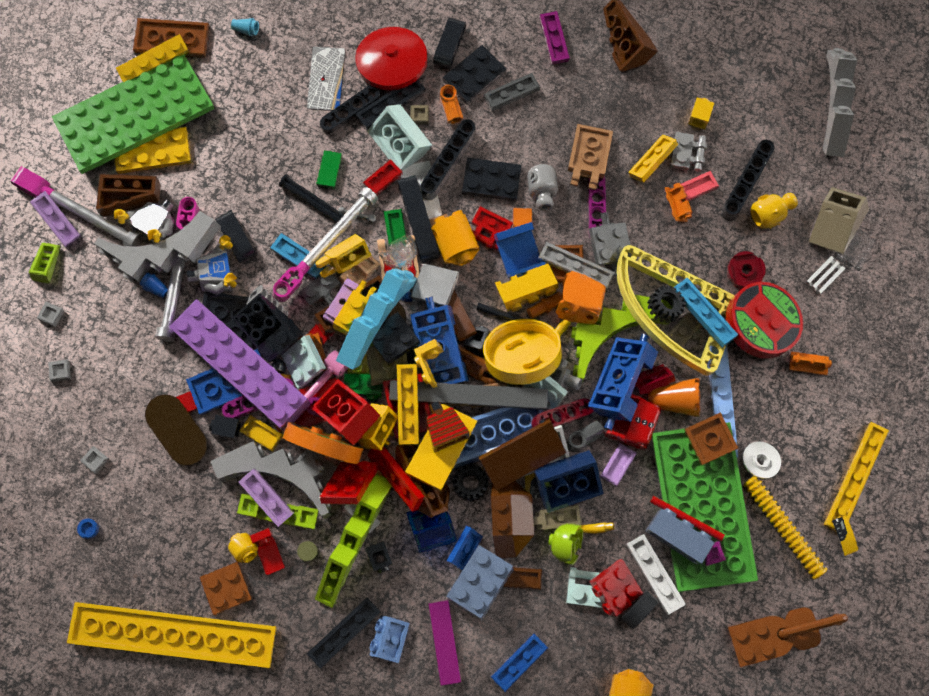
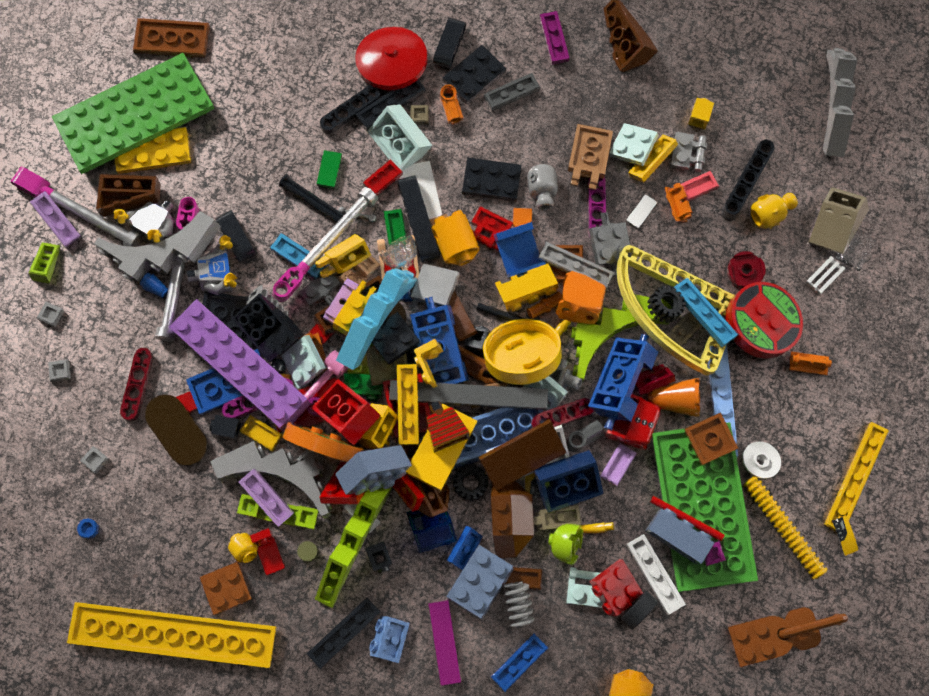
(132, 384): none -> dark red beam
(152, 58): yellow plate -> none
(246, 26): medium azure cone -> none
(325, 78): light grey sticker -> none
(373, 470): none -> sand blue brick
(450, 151): black beam -> none
(519, 603): none -> light grey piece
(633, 144): none -> light aqua plate
(641, 211): none -> white sticker

